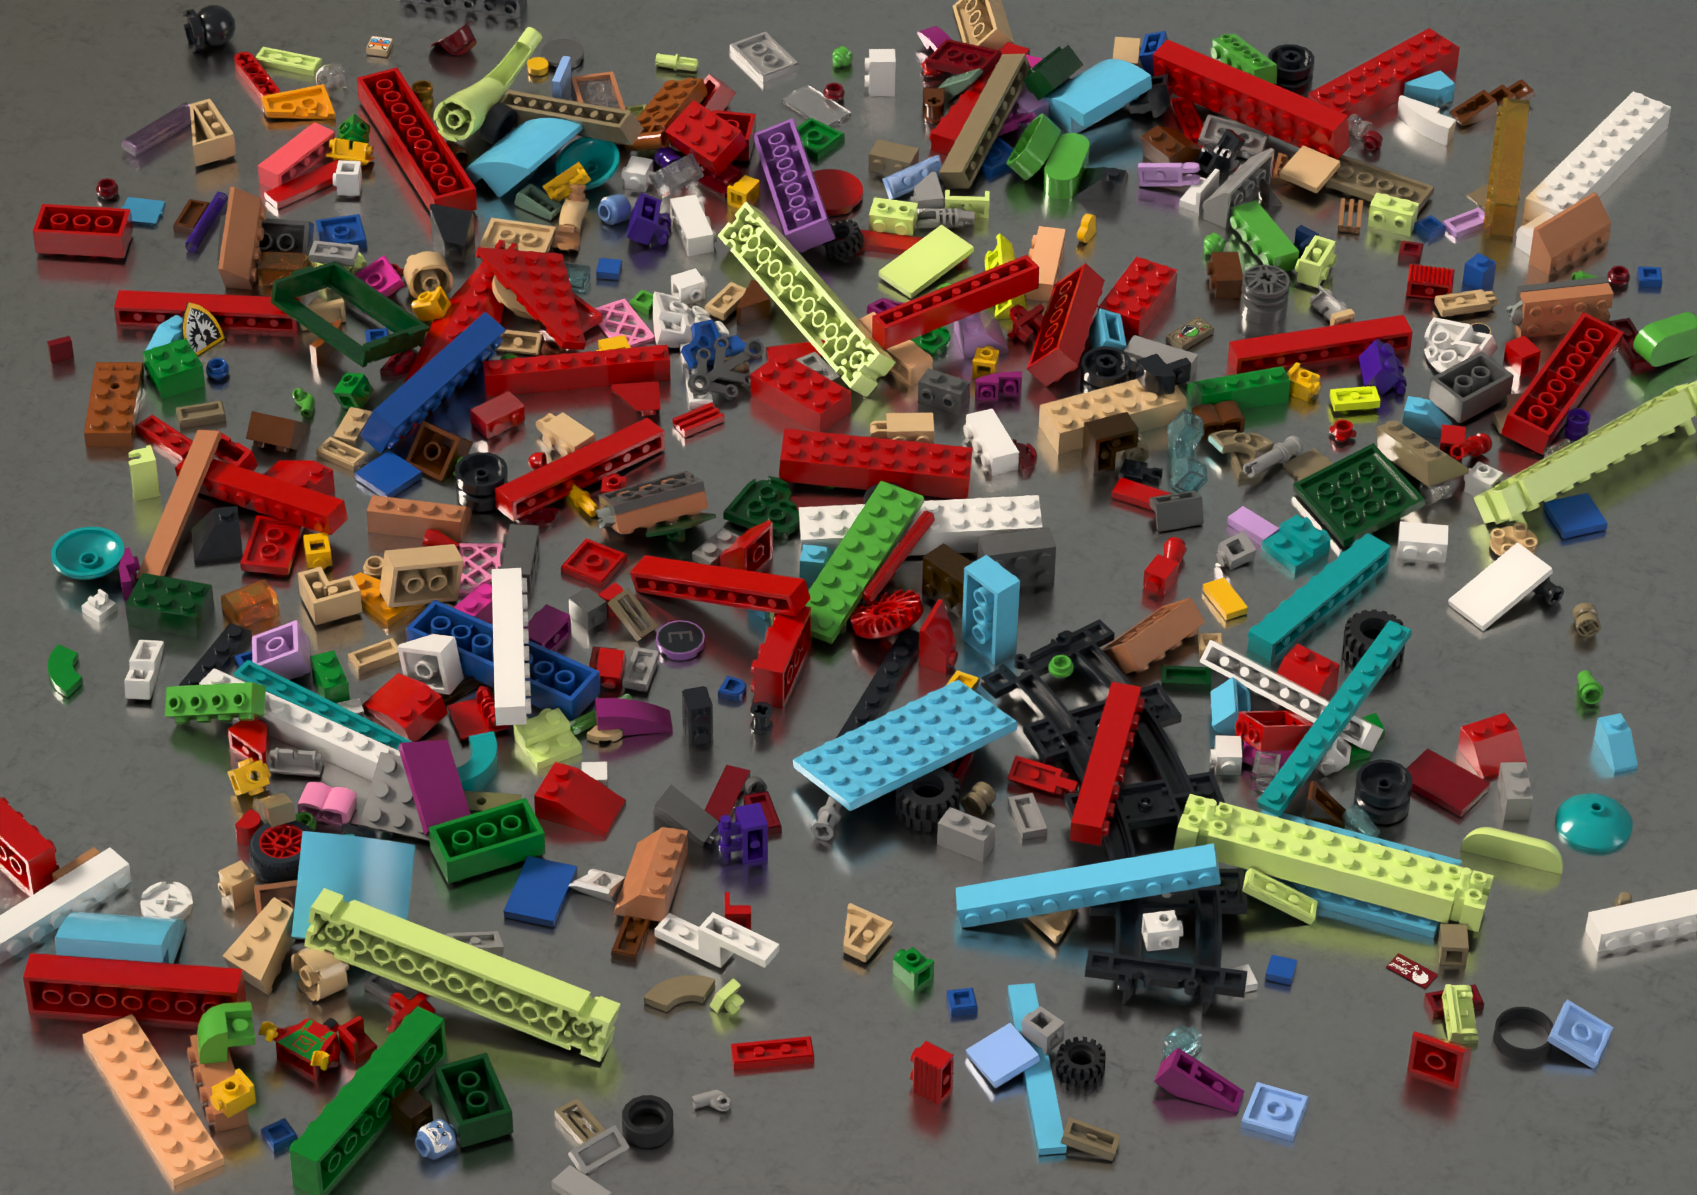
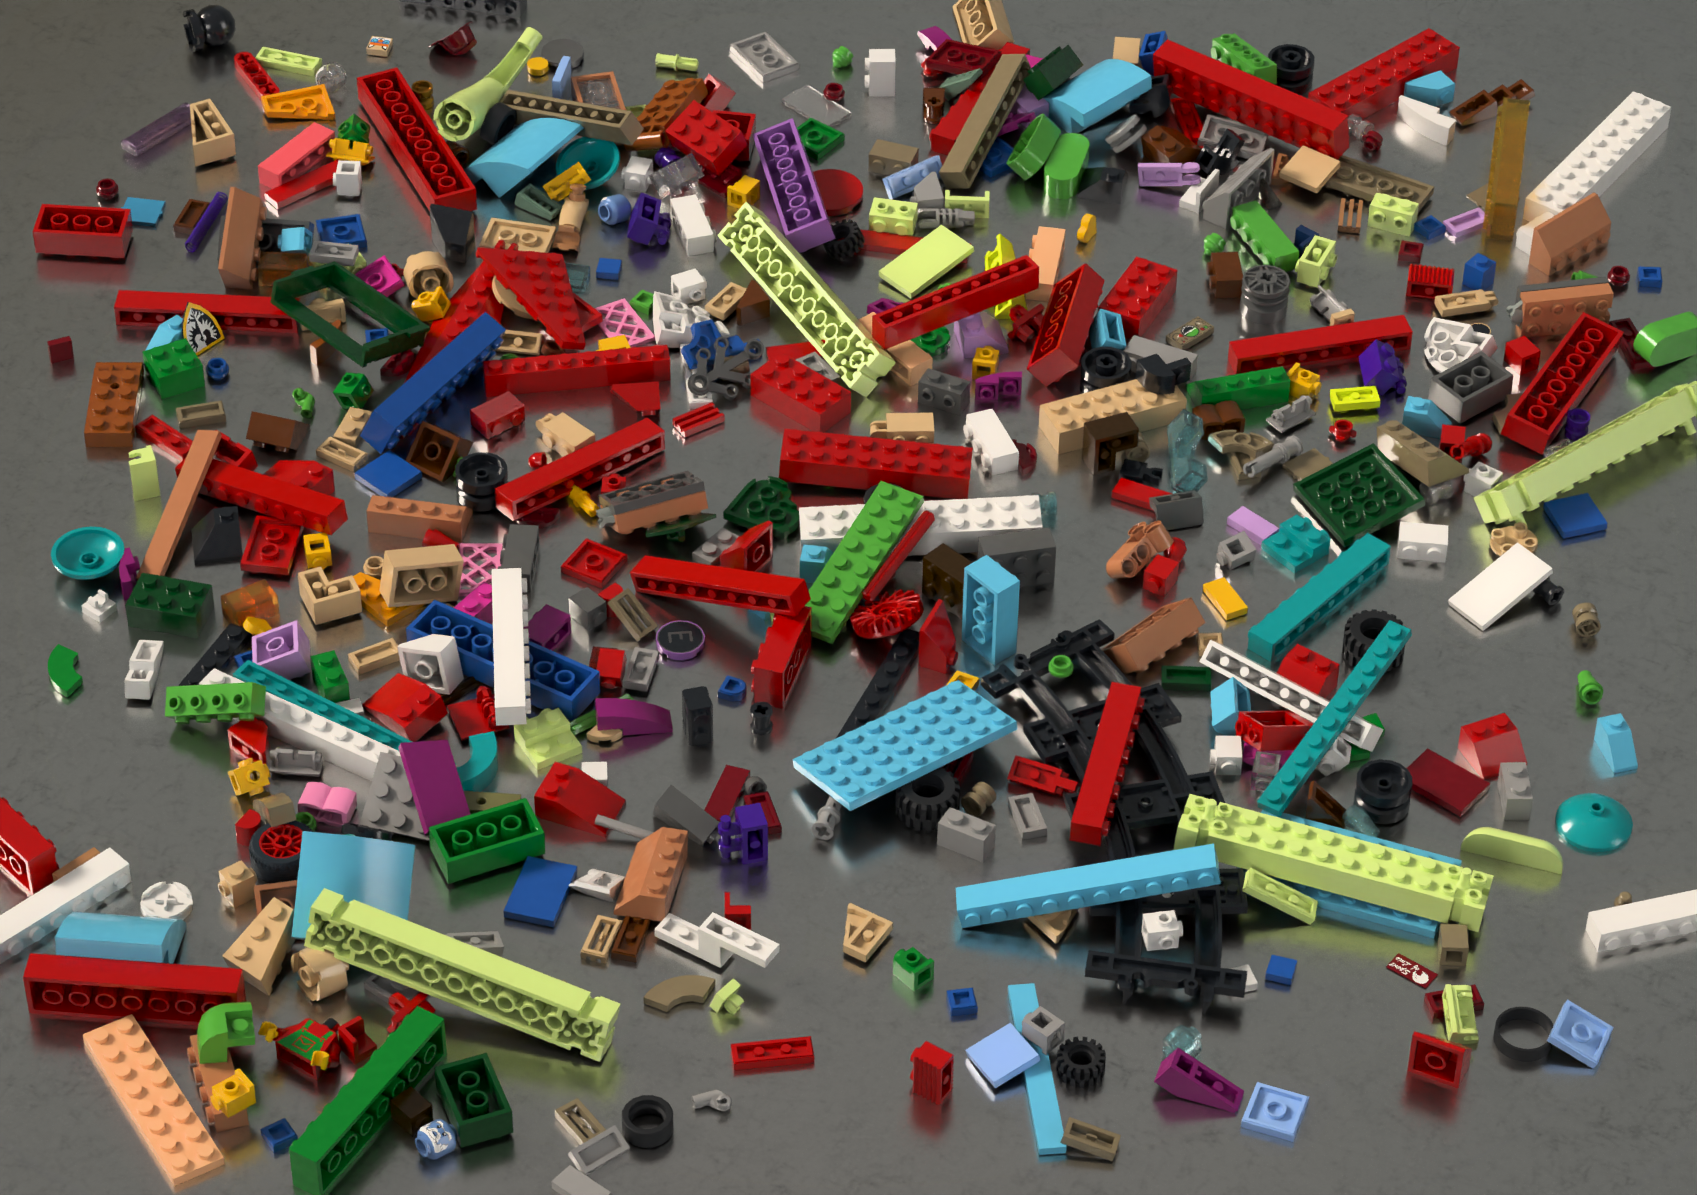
(256, 625): none -> yellow tile
(295, 240): none -> medium azure slope
(596, 954): none -> tan tile
(622, 827): none -> light grey bar
(1048, 503): none -> clear light blue wheel
(1124, 134): none -> light grey head
(1138, 549): none -> nougat piece
(1289, 416): none -> light grey hinge

